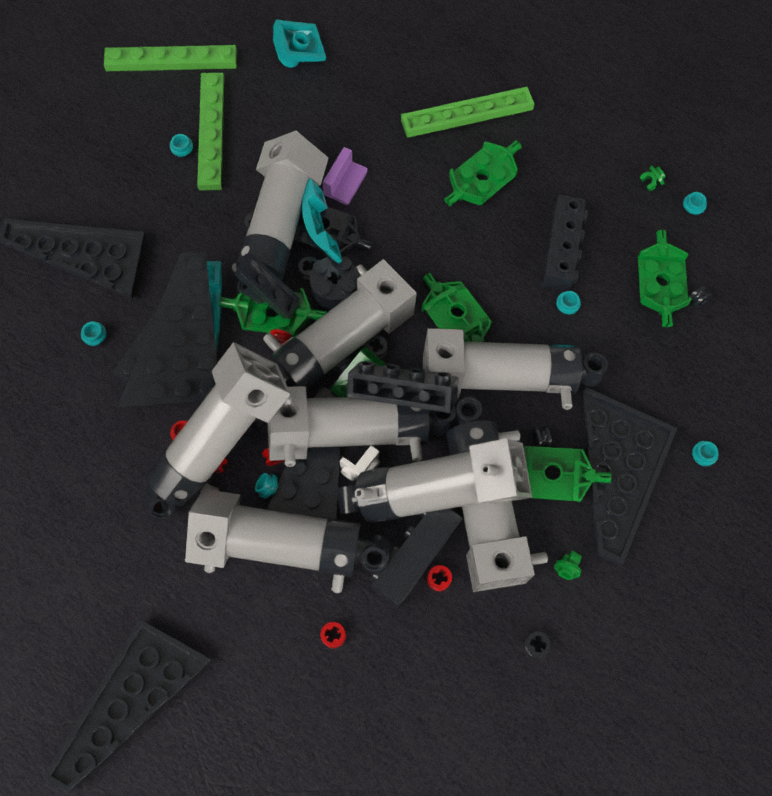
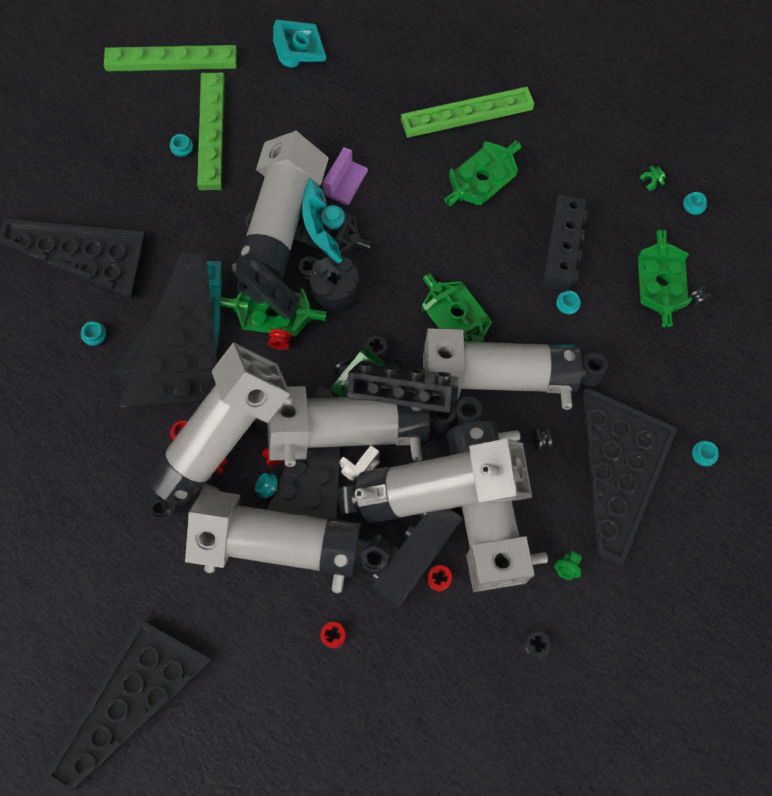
(332, 217): none -> teal plate
(379, 303): light grey piece -> none
(574, 477): green plate -> none

